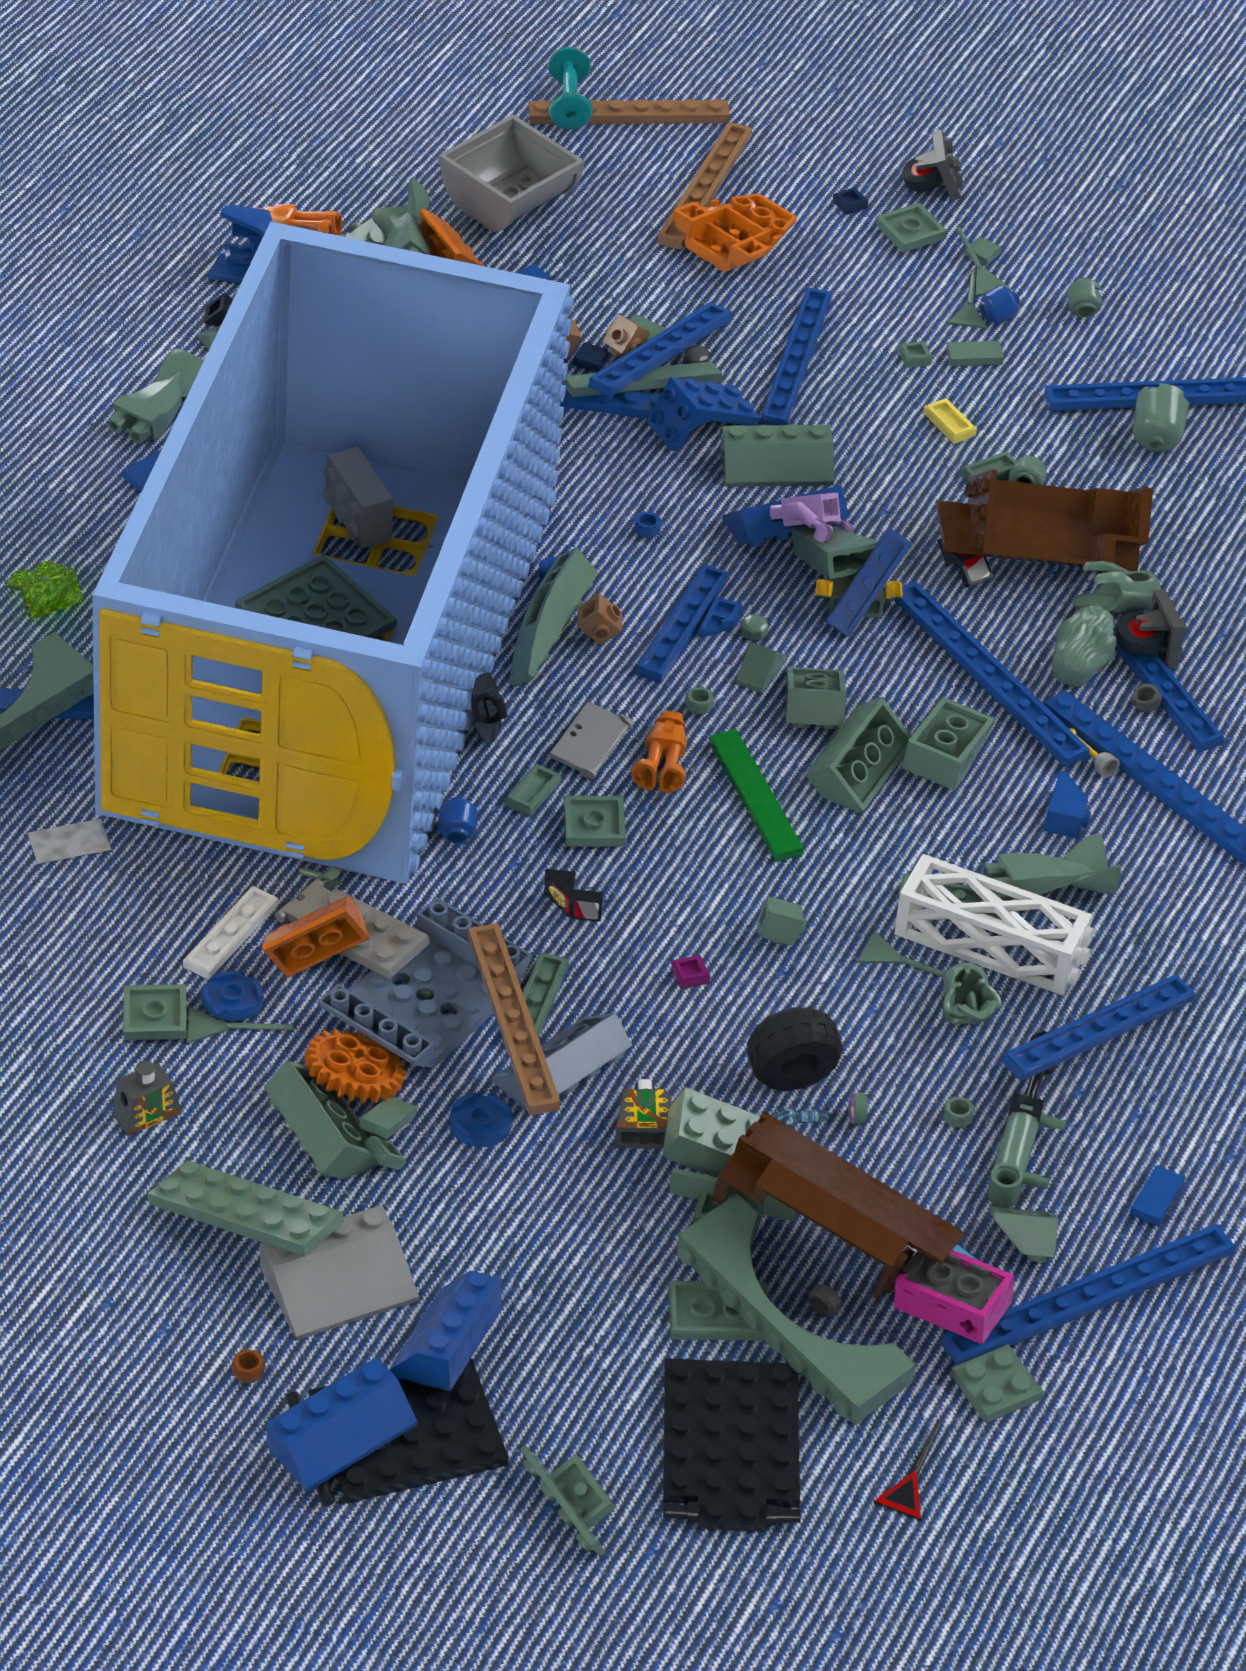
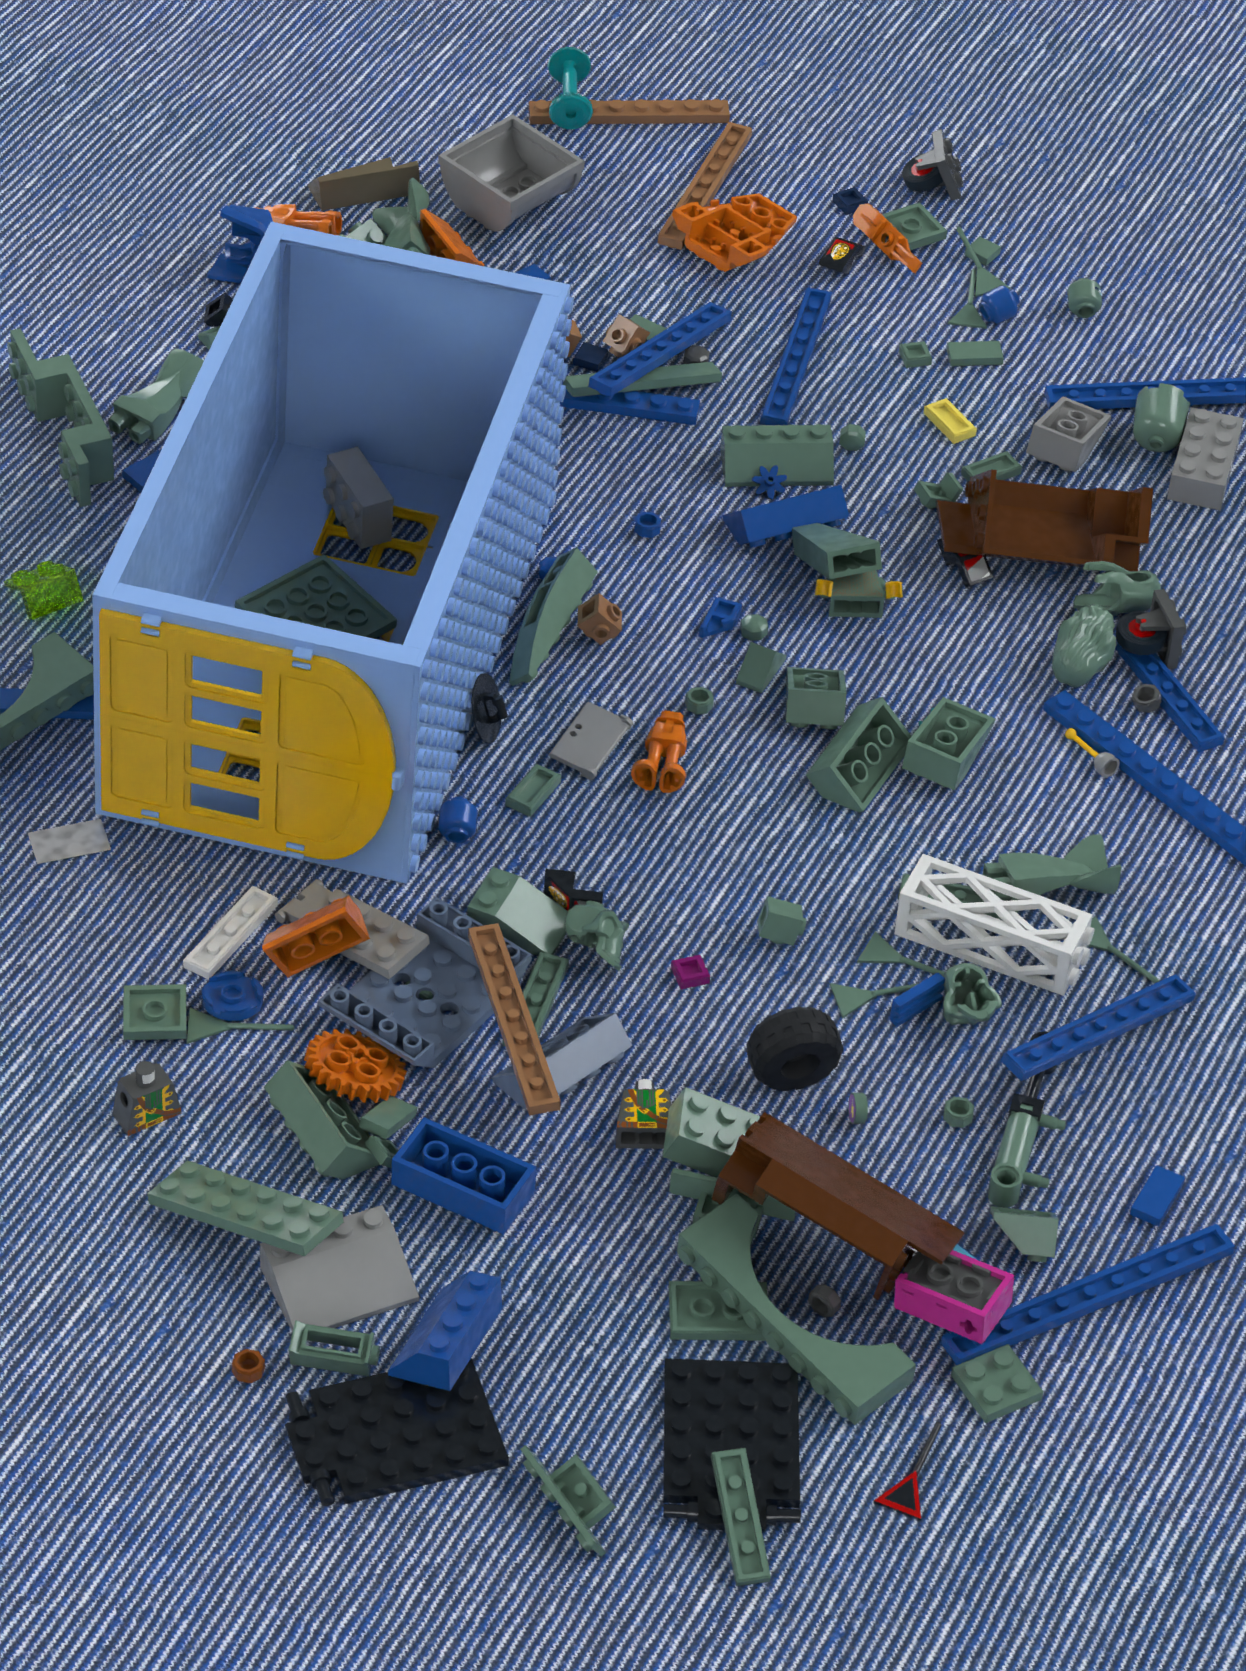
(57, 390): none -> sand green bracket
(327, 878): sand green hand -> none
(330, 1359): none -> sand green window
(340, 1424): blue slope -> none
(363, 184): none -> dark tan slope
(463, 1175): none -> blue brick
(480, 1120): blue tile -> none
(522, 911): none -> sand green slope
(594, 821): sand green plate -> none
(599, 928): none -> sand green head
(682, 623): blue tile -> none
(691, 403): blue bracket -> none
(740, 1517): none -> sand green tile
(756, 795): green tile -> none
(767, 485): none -> blue plant
(791, 1117): clear light blue piece -> none
(811, 511): lavender torso -> none
(841, 254): none -> slope
(851, 998): none -> sand green piece
(852, 437): none -> sand green tile
(868, 581): blue tile -> none
(878, 228): none -> orange piece
(917, 999): none -> blue tile
(947, 490): none -> sand green bracket
(992, 675): blue plate -> none
(1028, 470): sand green head -> none
(1067, 434): none -> light grey slope
(1067, 808): blue slope -> none
(1102, 942): none -> sand green piece
(1205, 458): none -> light grey brick

